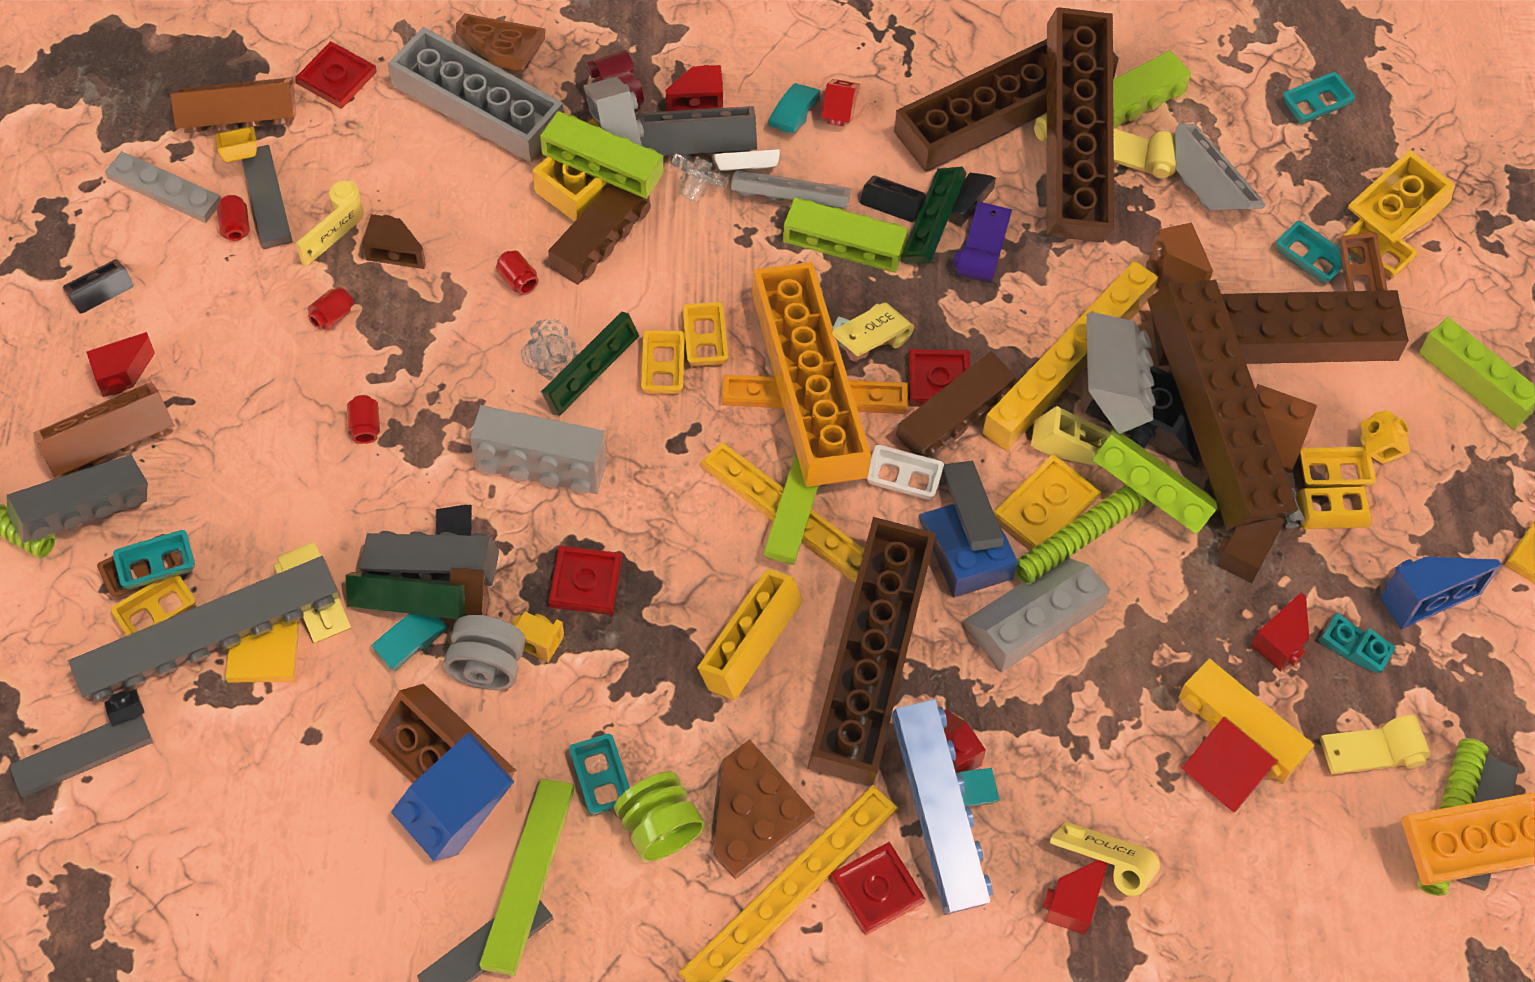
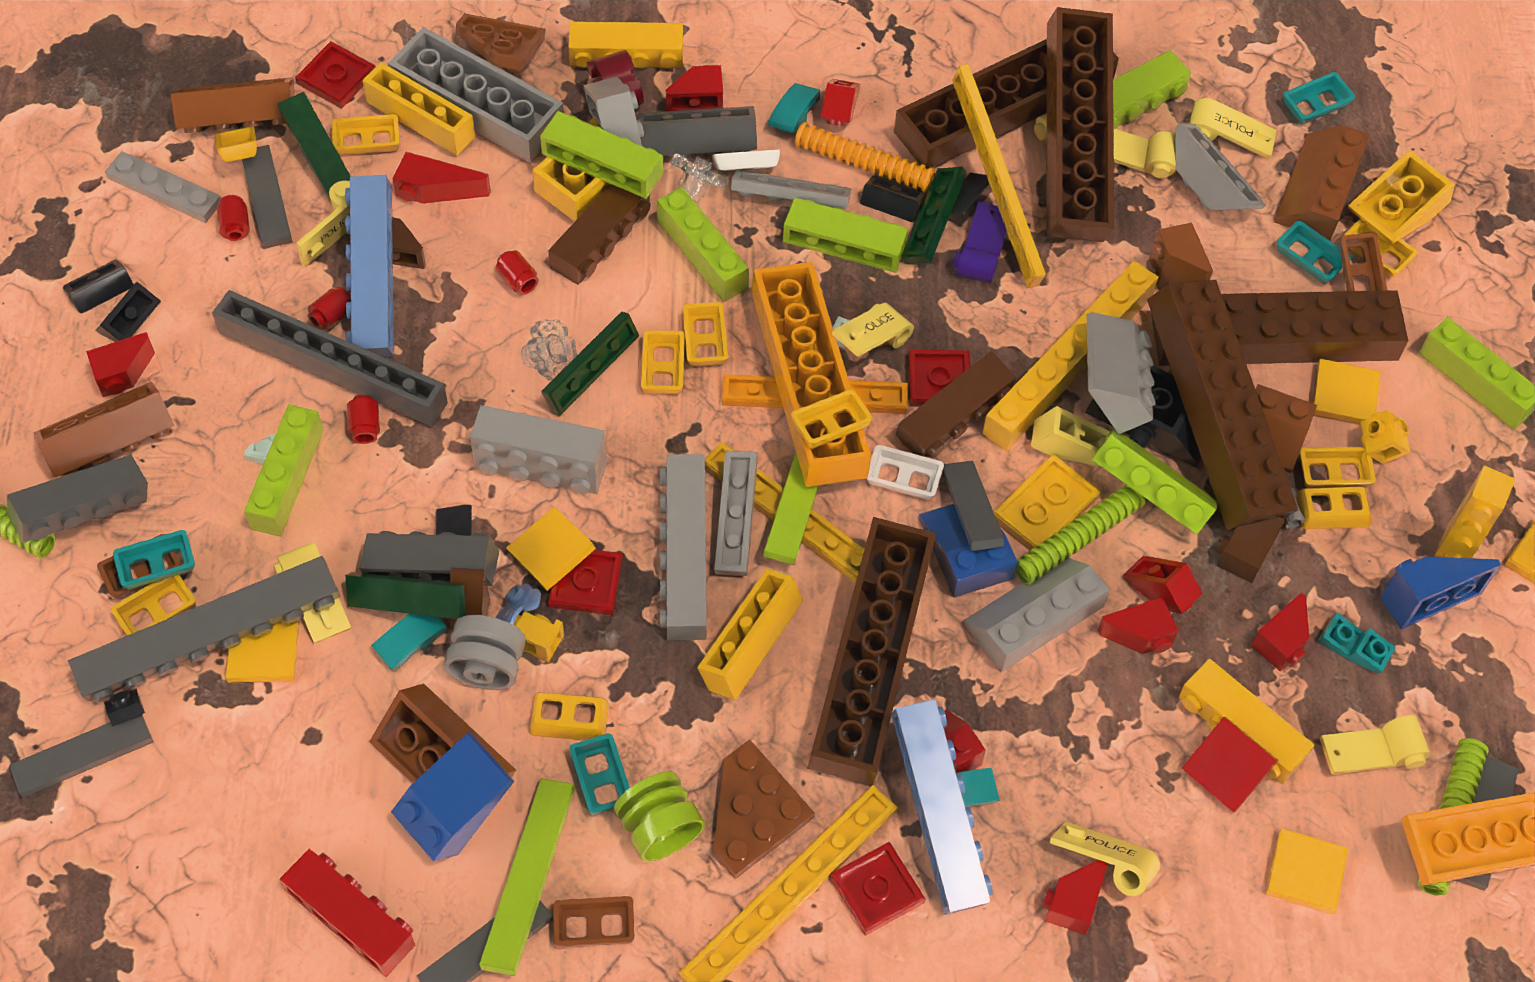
(128, 313): none -> black slope
(258, 452): none -> light aqua tile
(284, 470): none -> lime brick
(313, 141): none -> dark green tile
(330, 358): none -> dark grey brick
(348, 912): none -> red brick
(365, 127): none -> yellow piece
(370, 264): none -> medium blue brick
(419, 108): none -> yellow brick
(433, 180): none -> red slope
(519, 599): none -> medium blue plate
(550, 548): none -> yellow tile
(566, 726): none -> yellow piece
(593, 910): none -> dark orange piece
(647, 43): none -> yellow brick
(685, 547): none -> light grey brick
(703, 244): none -> lime brick
(736, 513): none -> light grey plate
(823, 413): none -> yellow piece
(864, 157): none -> light orange piece
(998, 176): none -> yellow tile
(1141, 627): none -> red slope
(1164, 579): none -> red slope
(1221, 120): none -> light yellow door
(1307, 871): none -> yellow tile
(1322, 179): none -> dark orange slope
(1345, 391): none -> yellow tile
(1476, 514): none -> yellow brick

